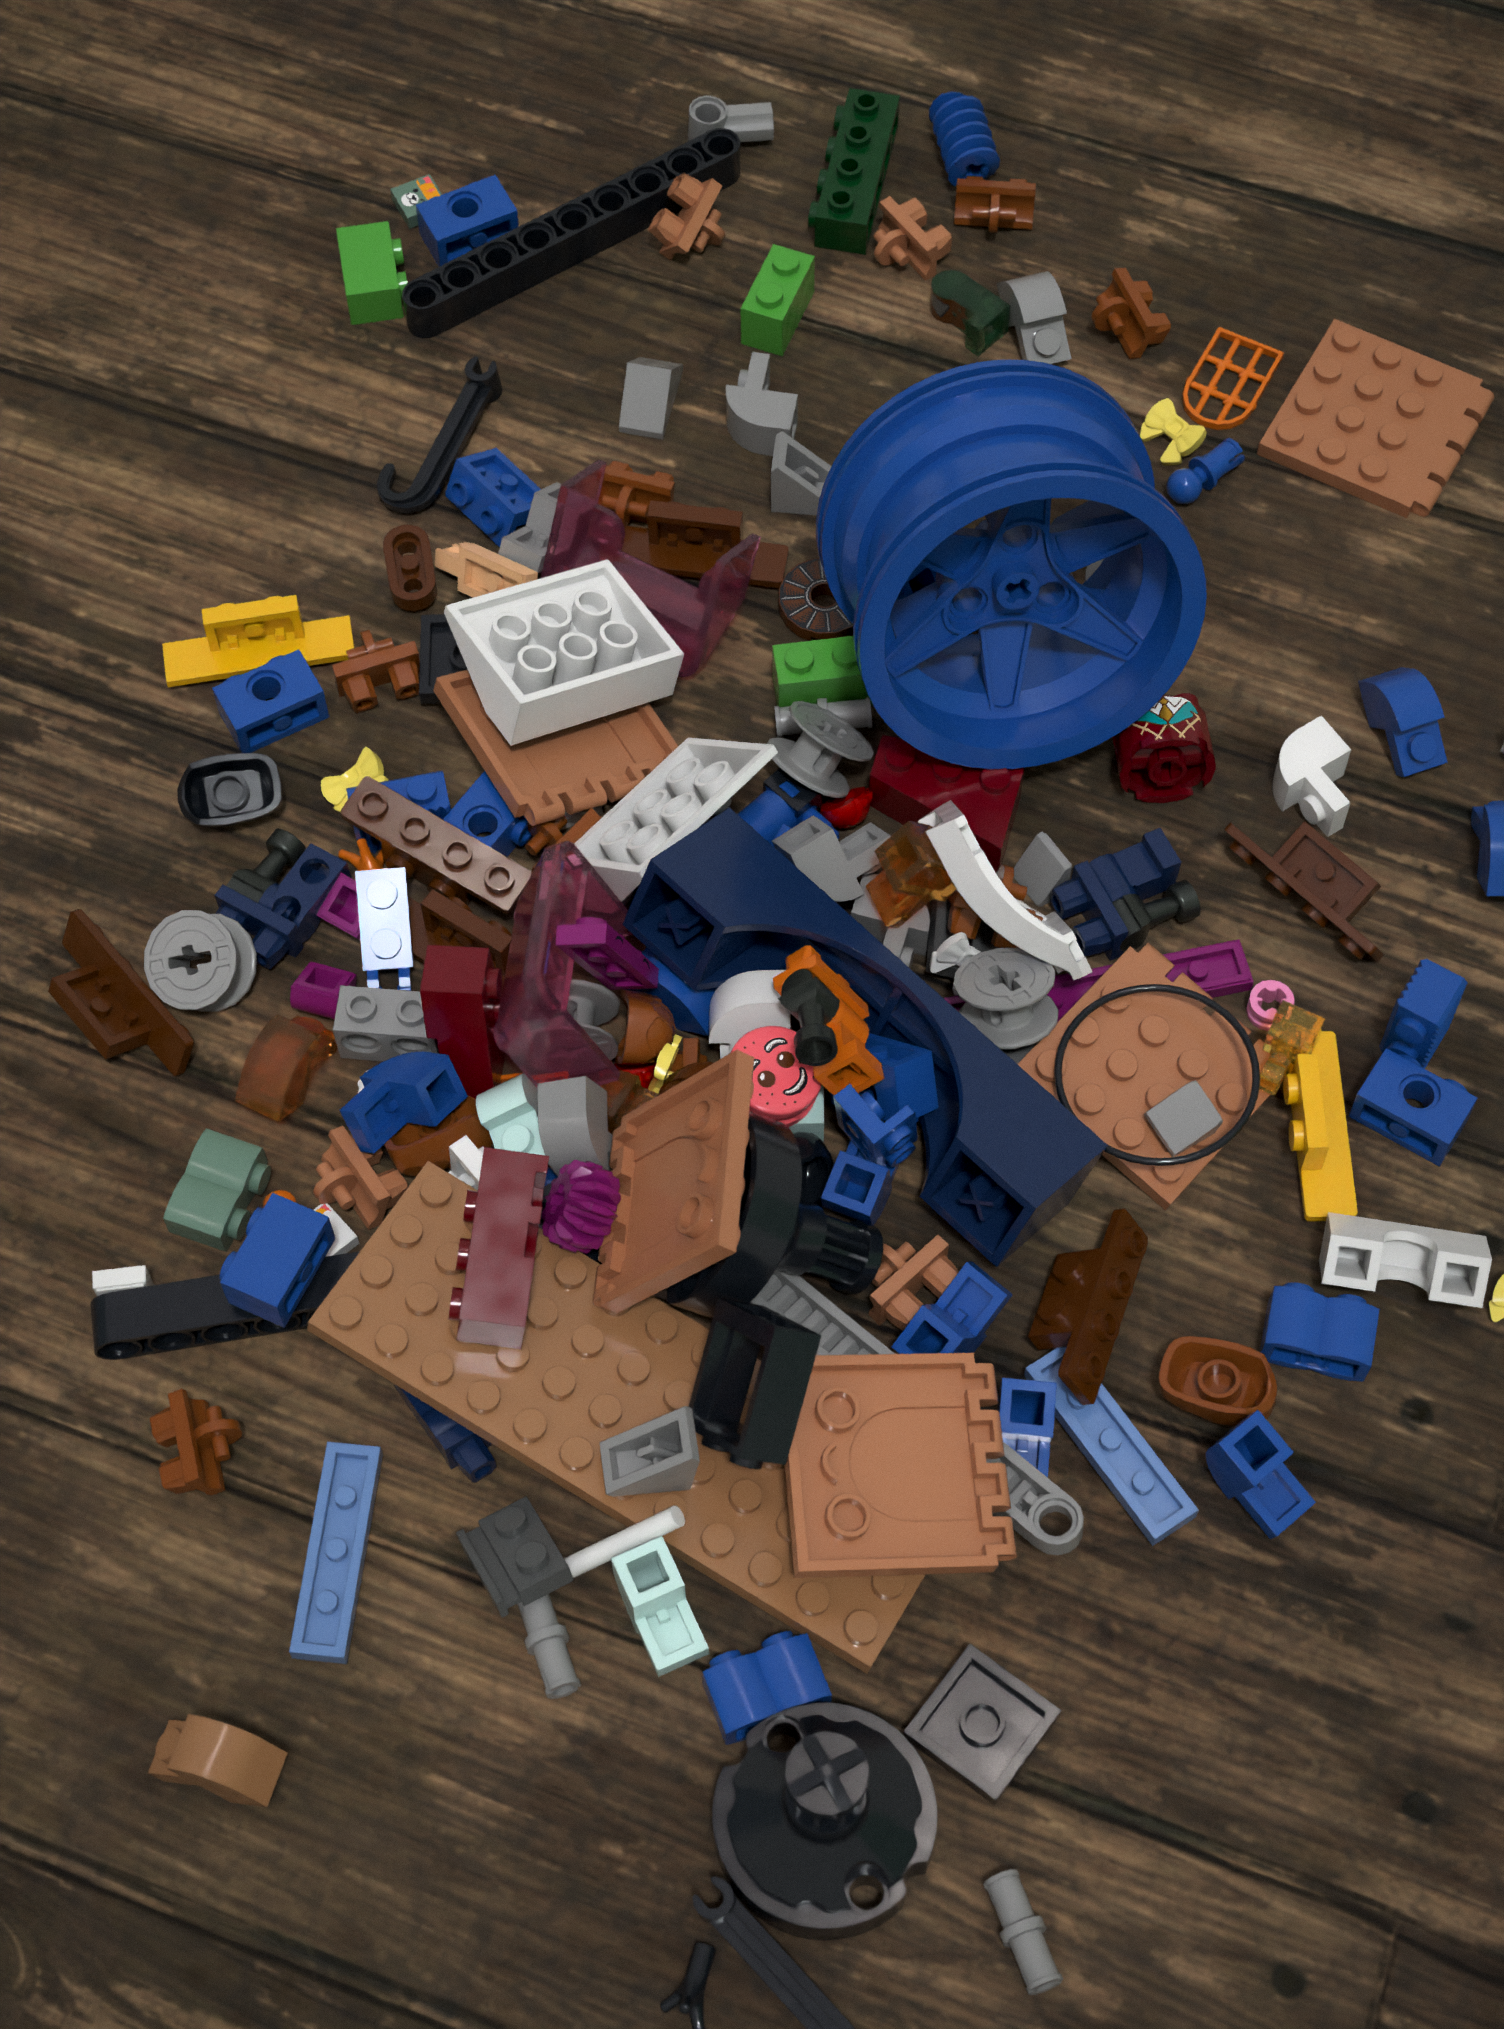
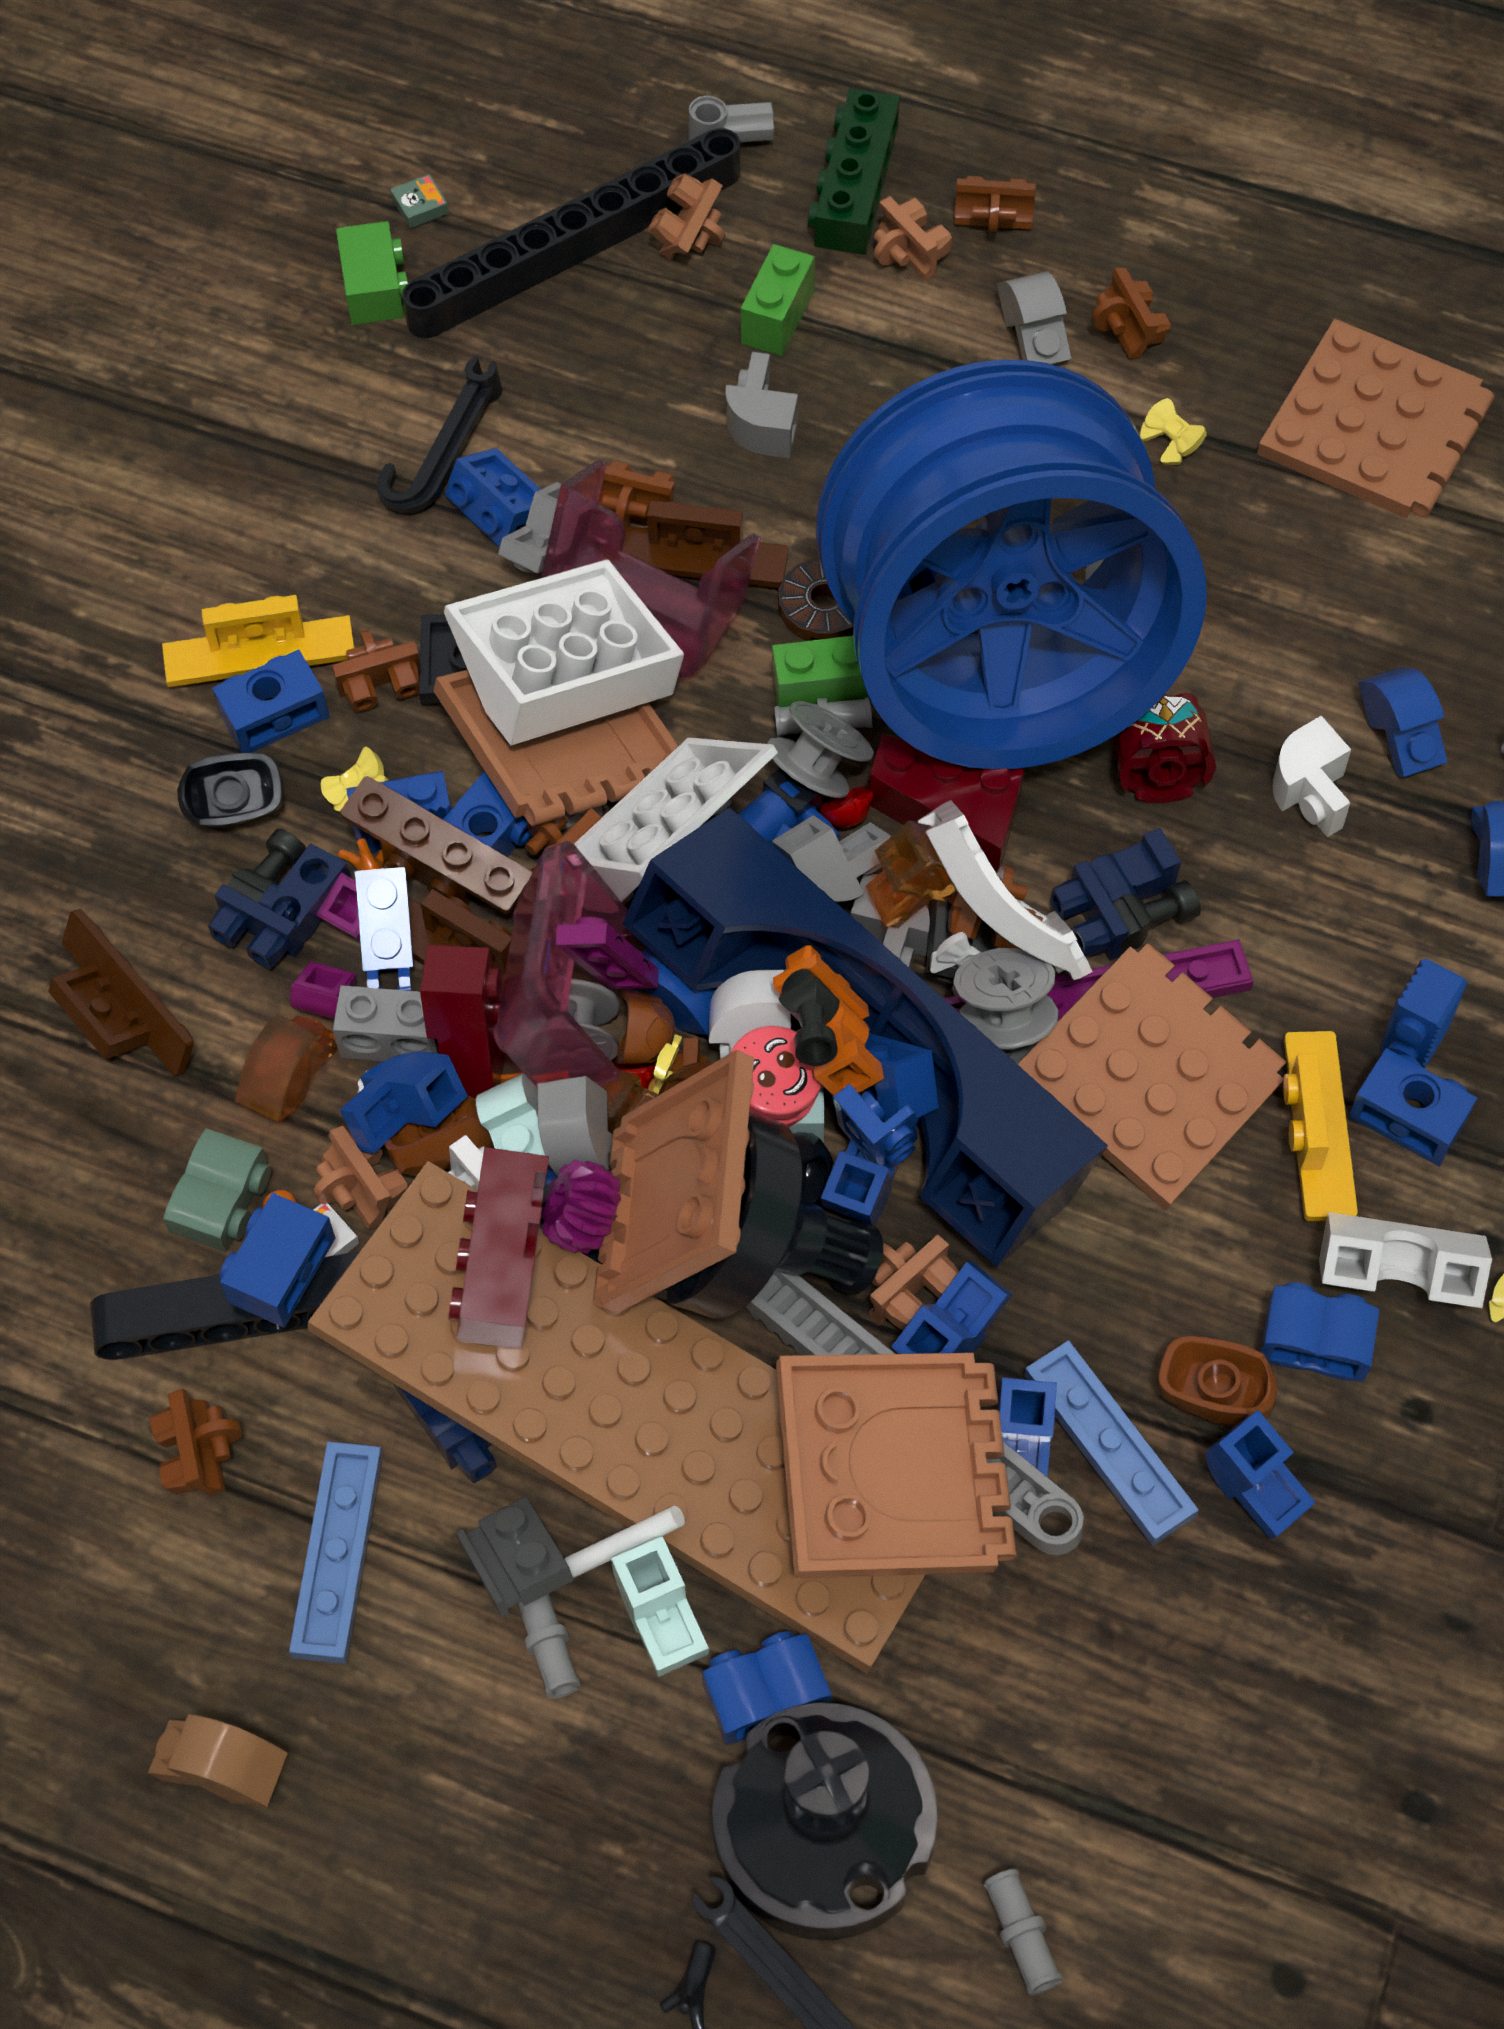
(120, 1279): white tile -> none
(187, 938): light grey piece -> none
(410, 571): reddish brown plate -> none
(465, 219): blue brick -> none
(480, 569): light nougat hinge -> none
(649, 396): light grey slope -> none
(652, 1456): light grey slope -> none
(726, 1375): black window -> none
(796, 477): light grey slope -> none
(963, 136): blue piece -> none
(970, 309): clear green leg -> none
(982, 1724): plate -> none
(1042, 869): light grey slope -> none
(1087, 1304): reddish brown bracket -> none
(1184, 992): black piece -> none
(1184, 1118): light grey slope -> none
(1203, 472): blue pin -> none
(1244, 374): orange window -> none
(1267, 992): bright pink bush -> none
(1291, 1033): clear yellow piece -> none
(1321, 876): reddish brown bracket -> none

